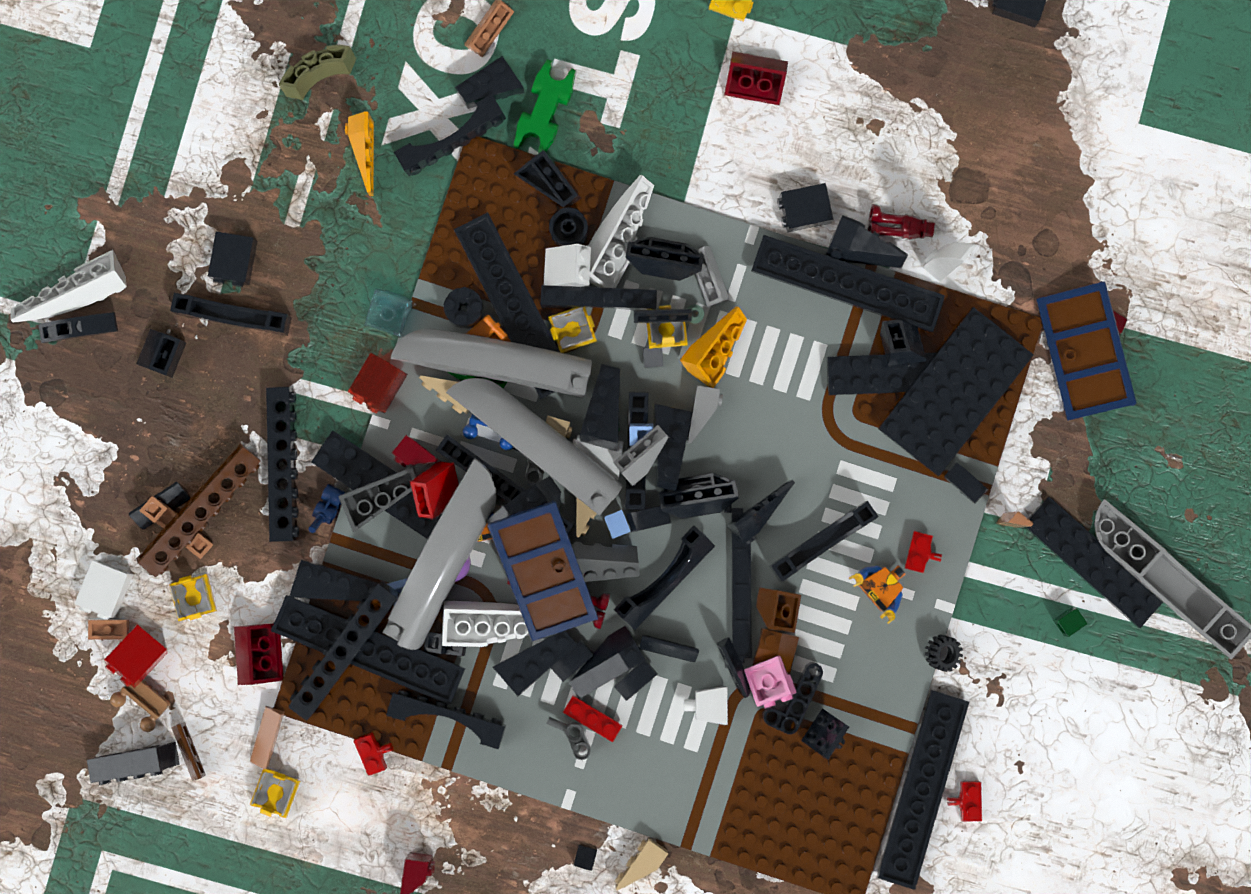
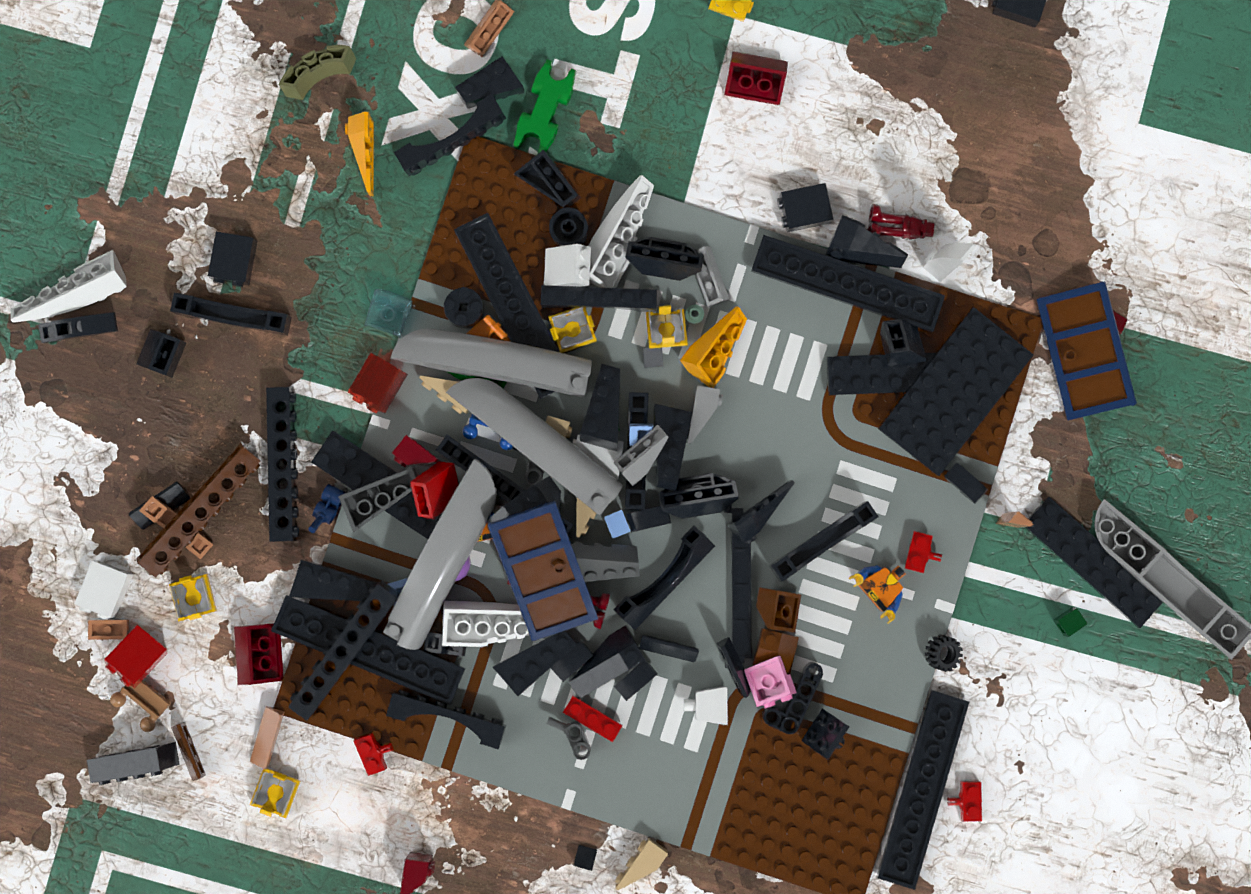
(662, 315): black slope -> none

